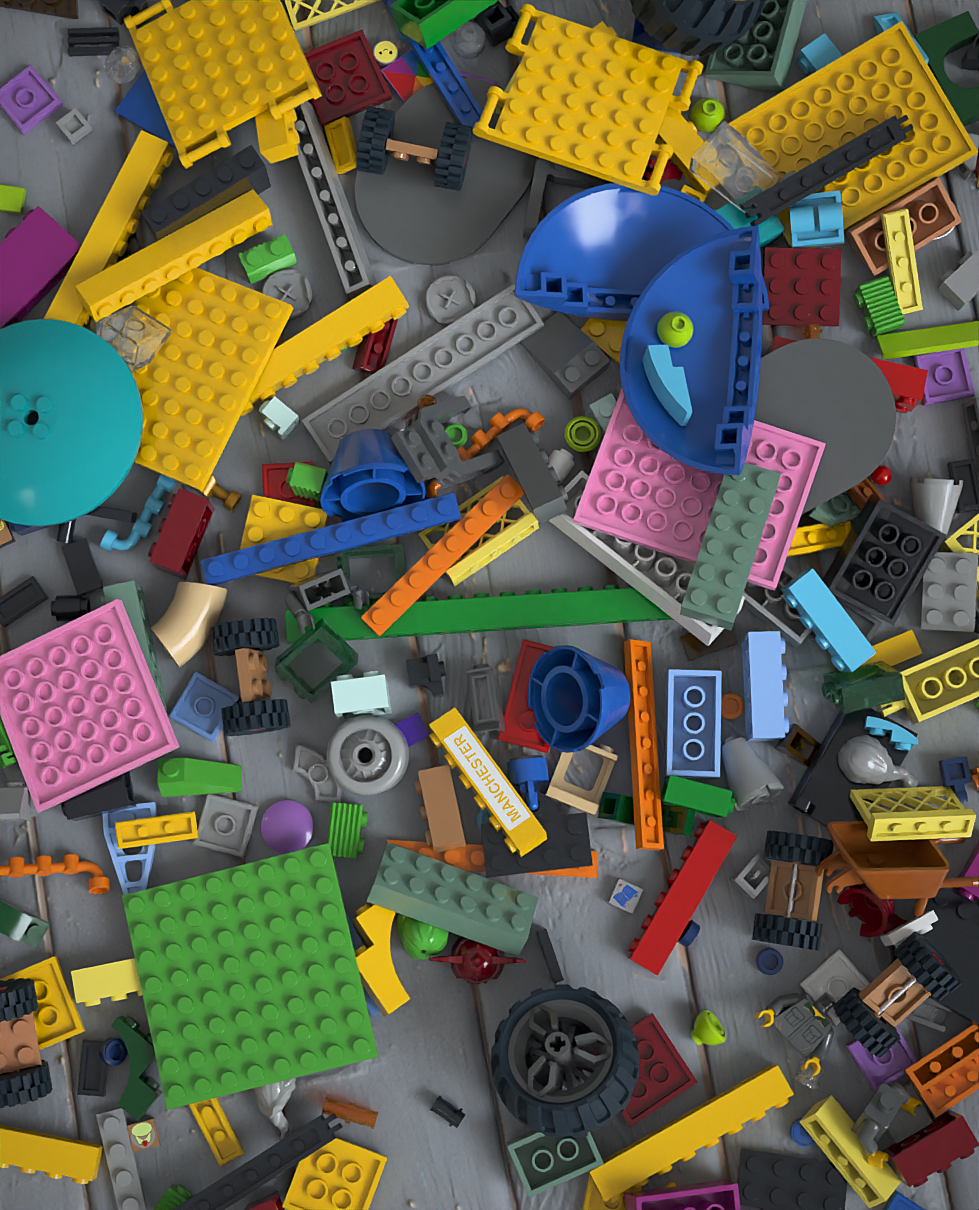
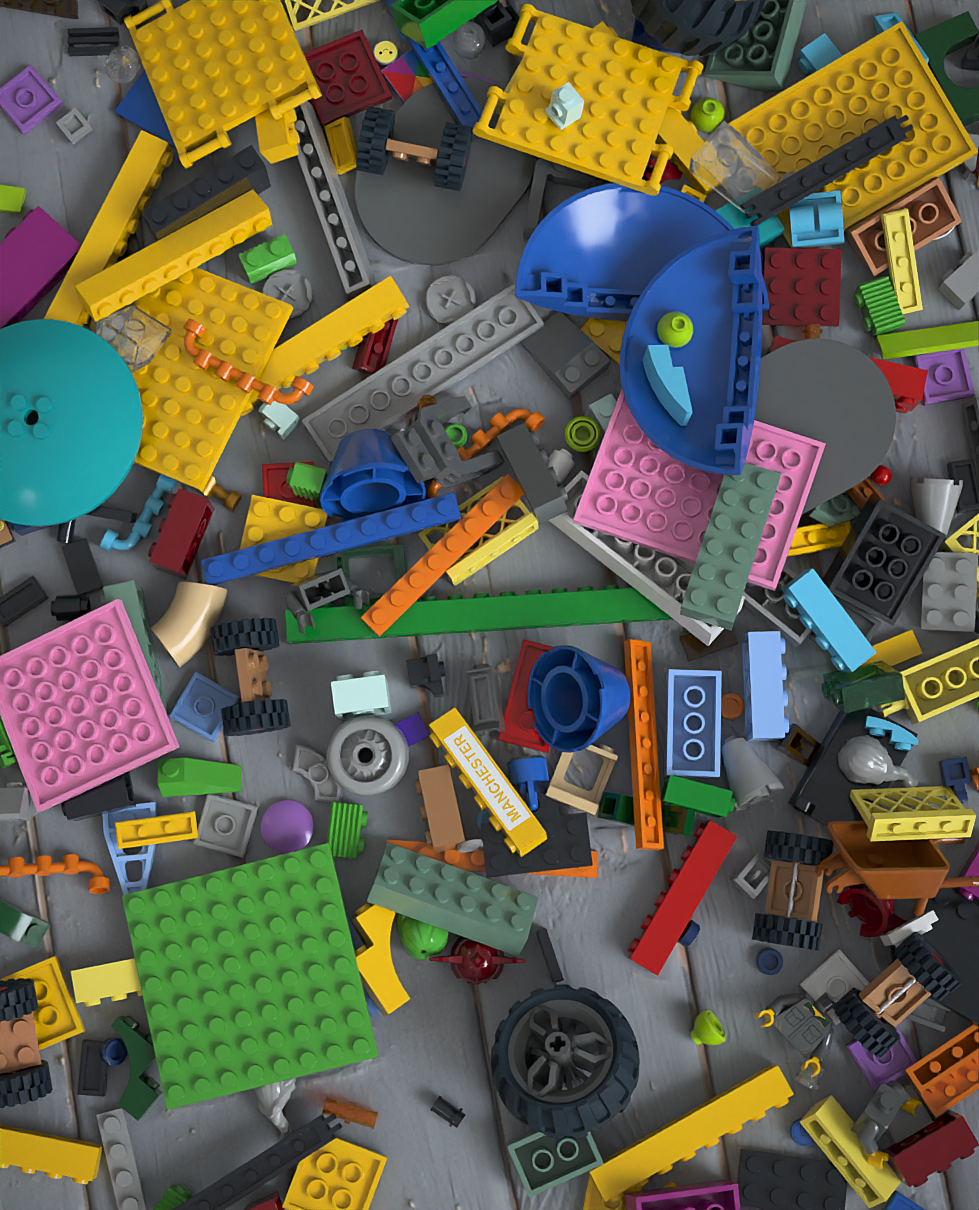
(143, 1135): tile -> none
(217, 1130): yellow tile -> none
(245, 381): none -> orange bar
(333, 642): clear green window -> none
(469, 846): none -> light grey piece
(565, 106): none -> light aqua brick
(625, 896): light grey tile -> none
(661, 1071): dark red plate -> none

